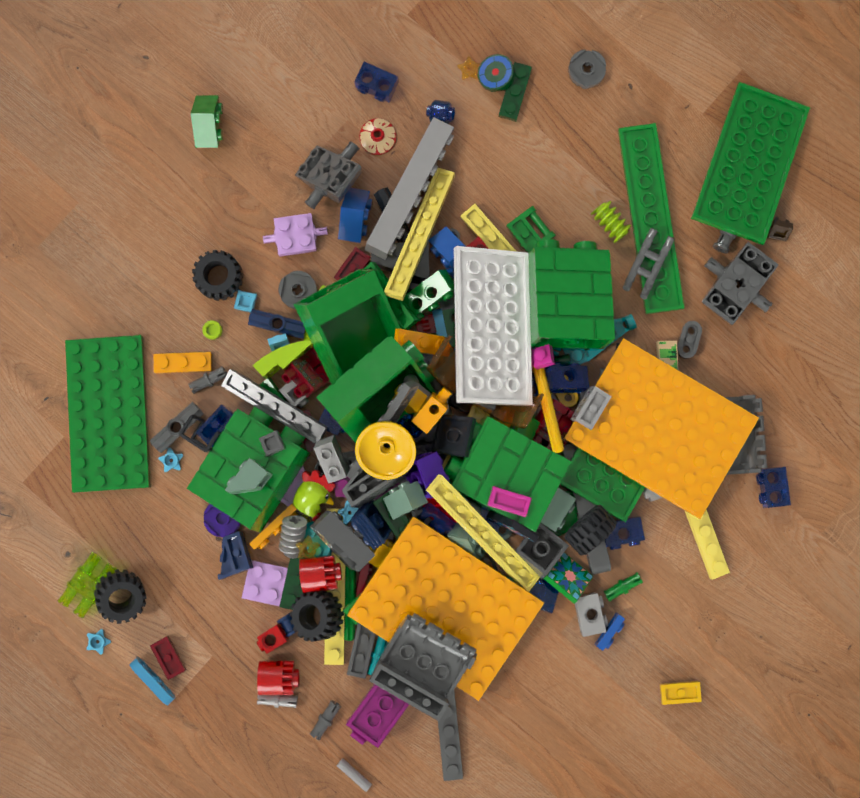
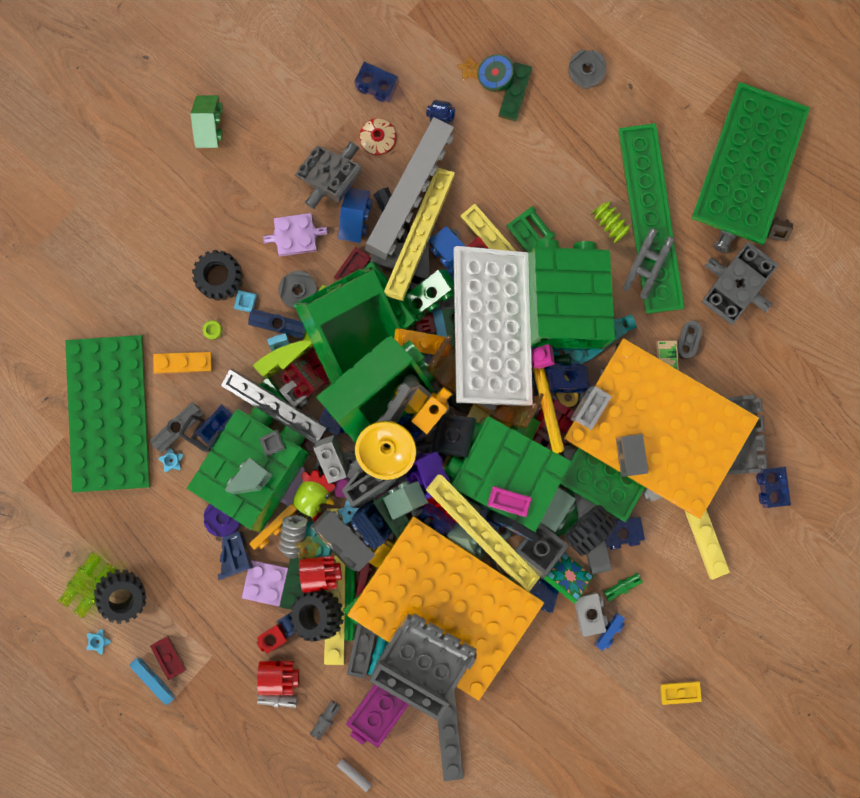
(208, 379): dark grey pin -> none
(631, 455): none -> dark grey hinge

